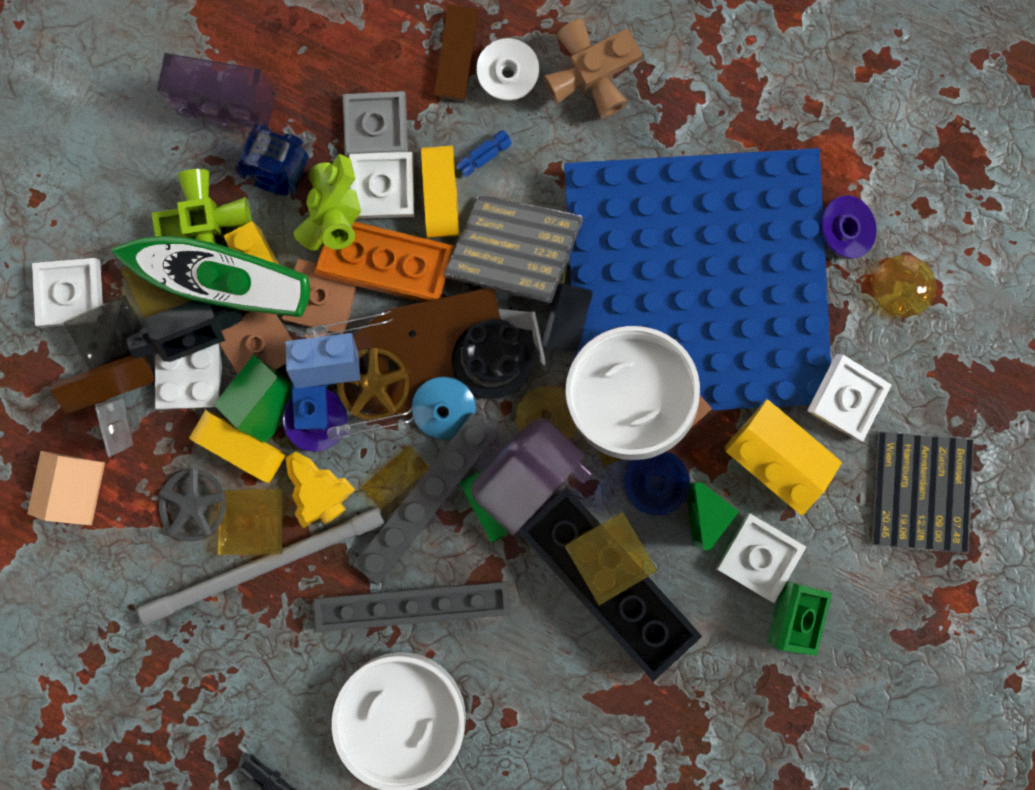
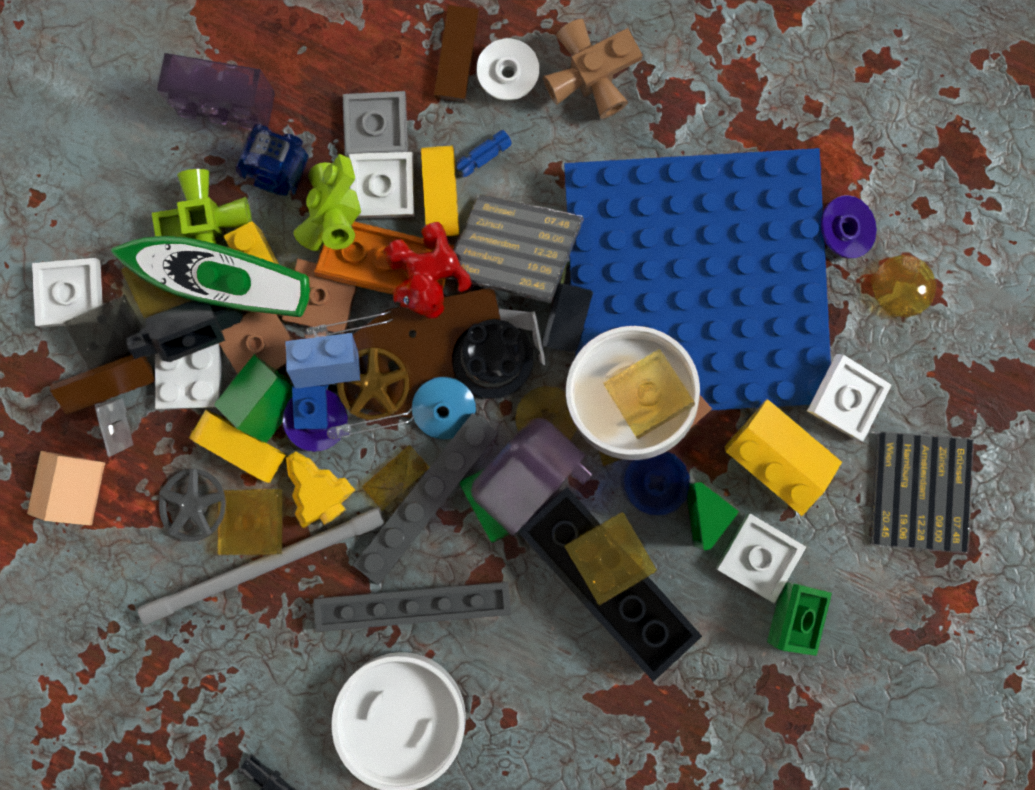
(421, 290): none -> red animal
(649, 394): none -> clear yellow plate

